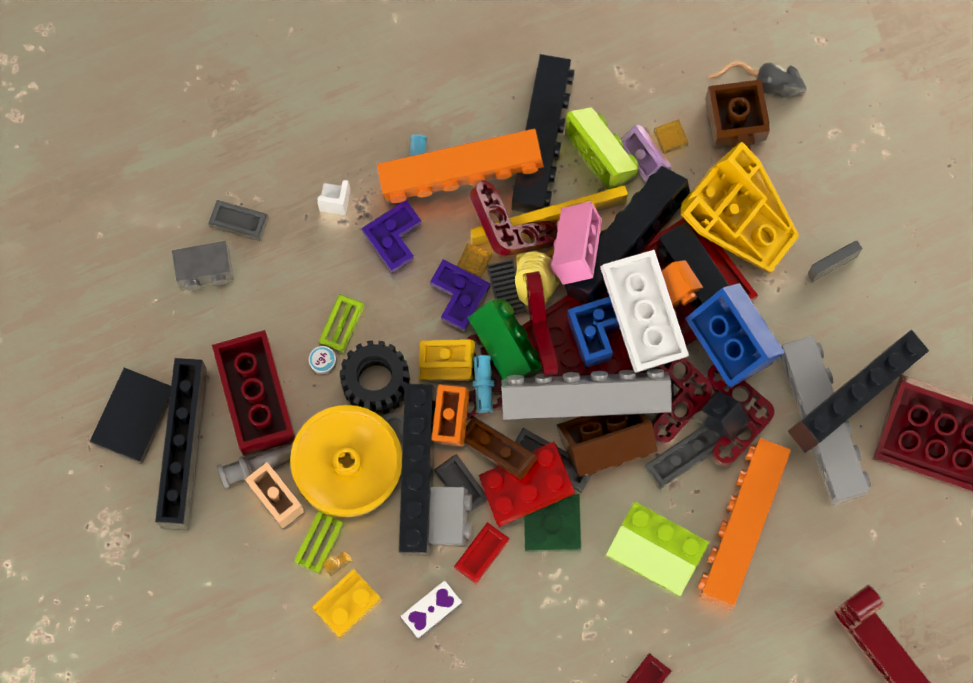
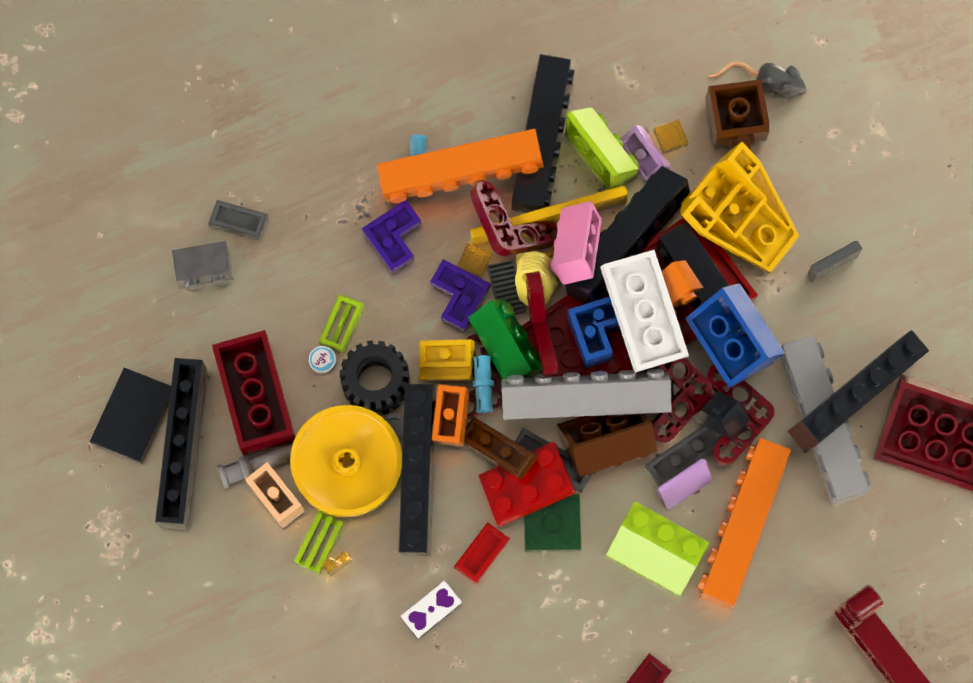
(334, 198): white panel -> none
(346, 603): yellow plate -> none
(449, 516): light grey brick -> none
(455, 474): dark grey tile -> none
(684, 484): none -> lavender slope

